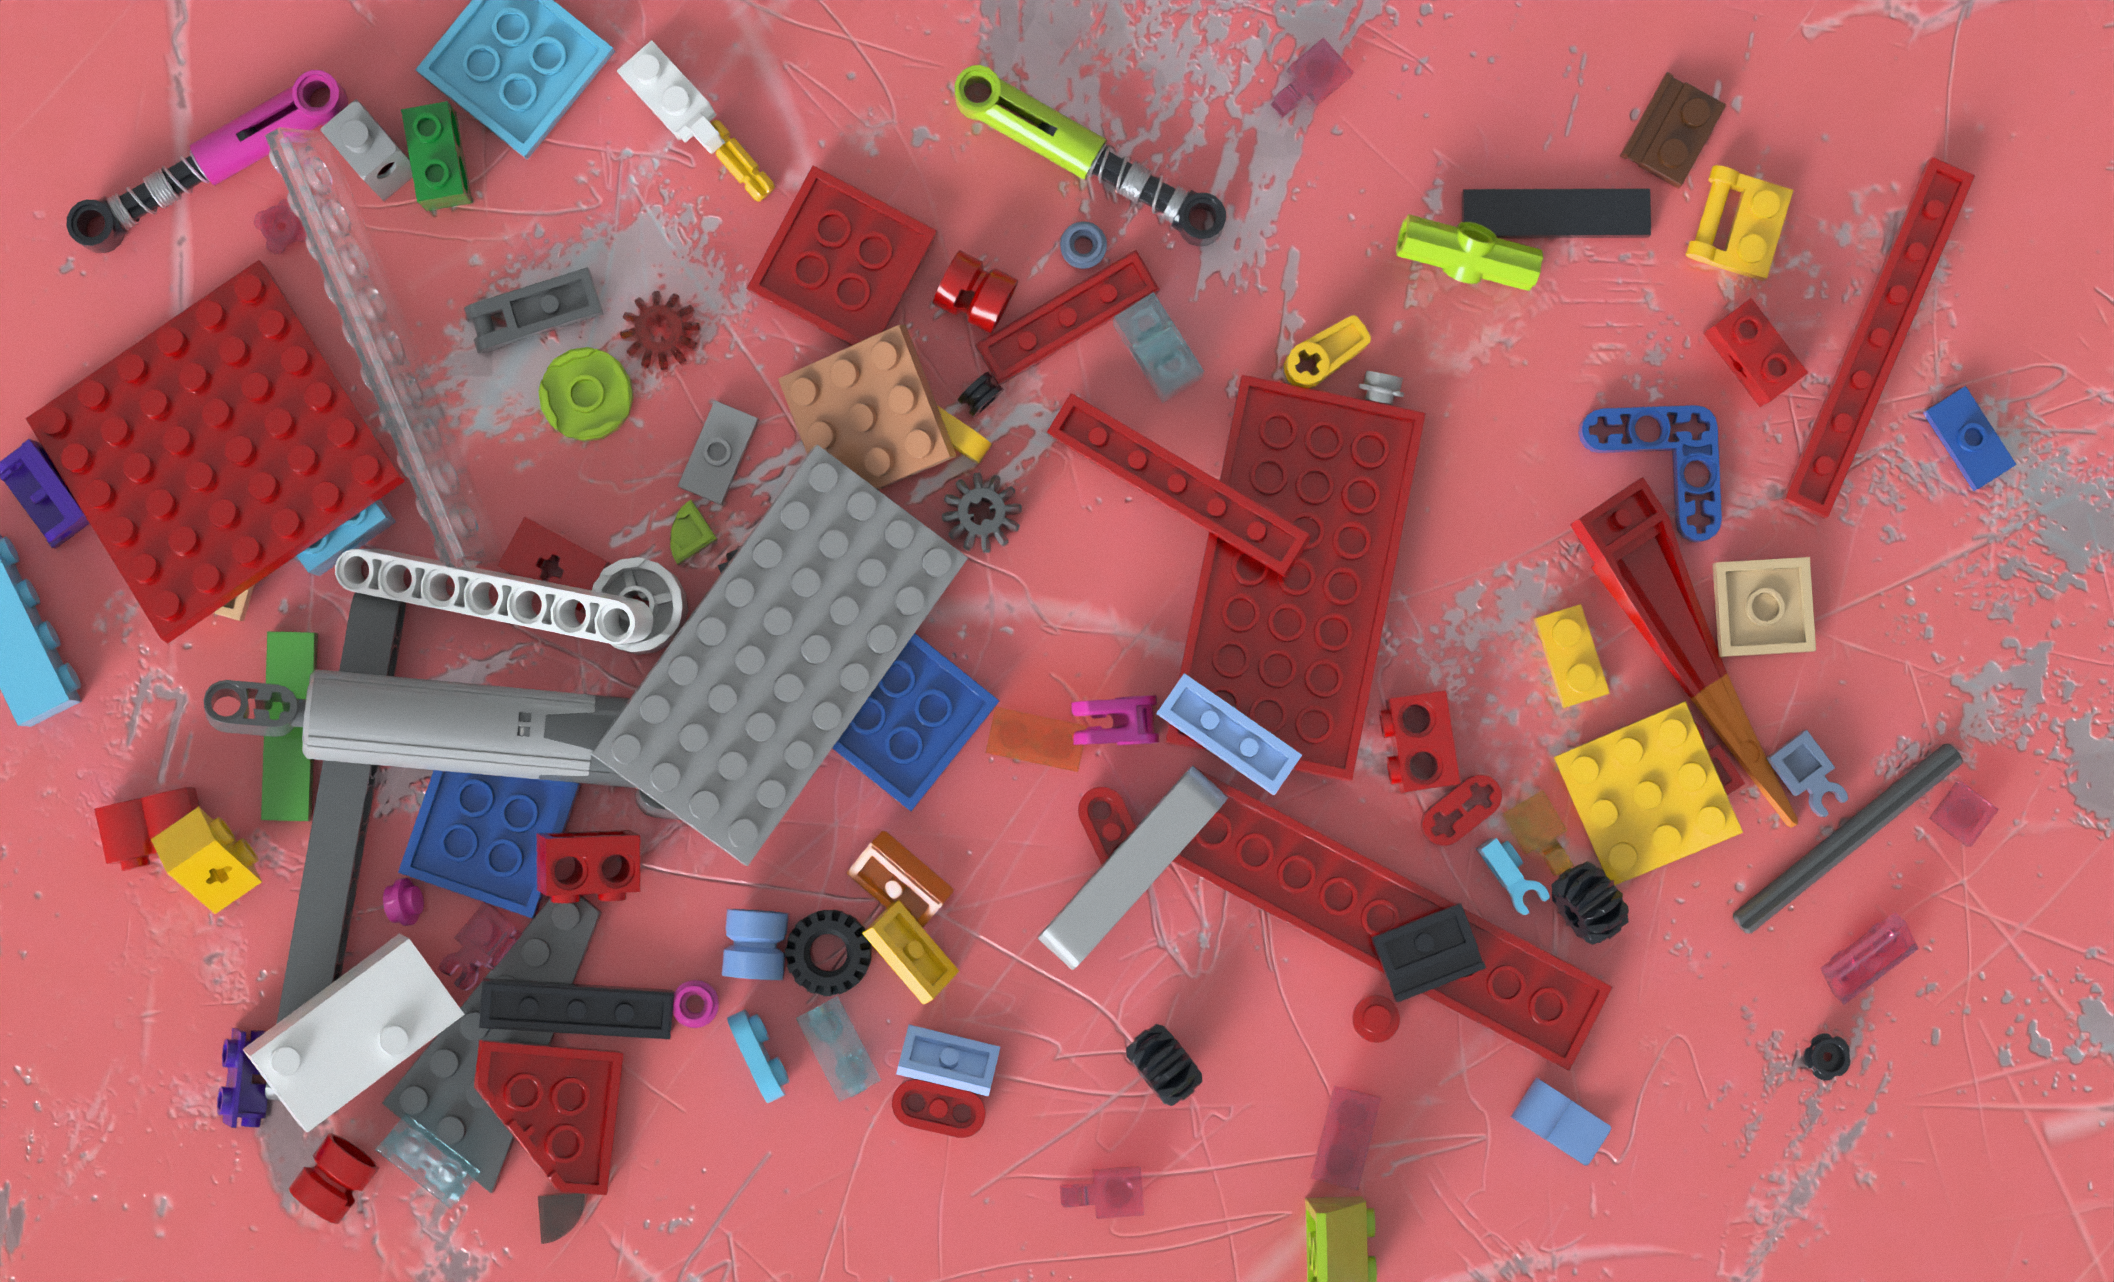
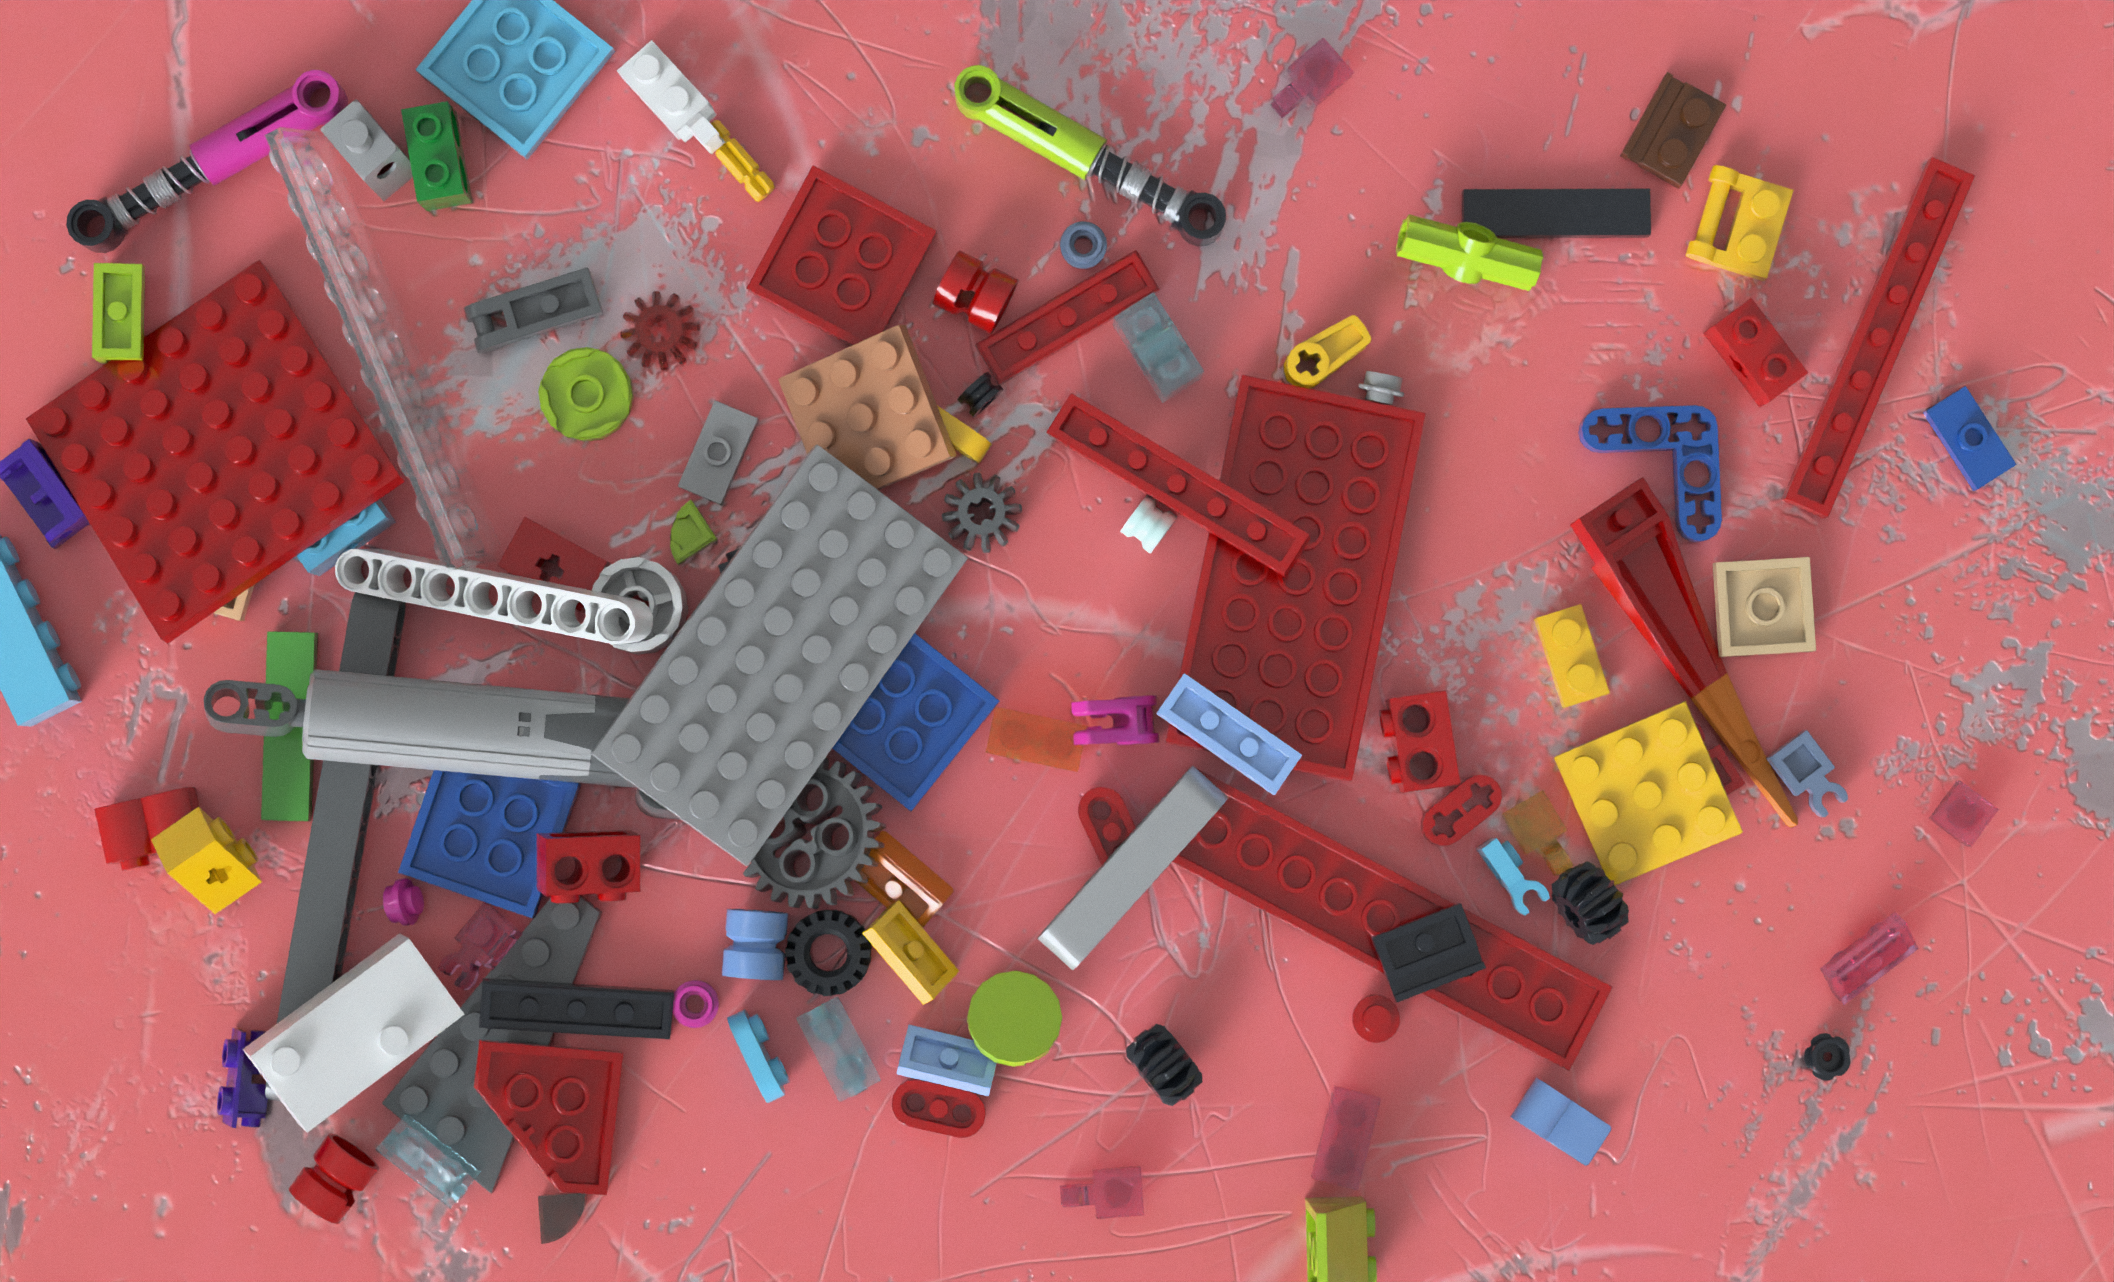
(118, 312): none -> lime panel
(268, 222): clear pink plate -> none
(829, 867): none -> dark grey gear
(1014, 1018): none -> lime tile
(1148, 524): none -> light aqua wheel
(1847, 838): dark grey axle -> none

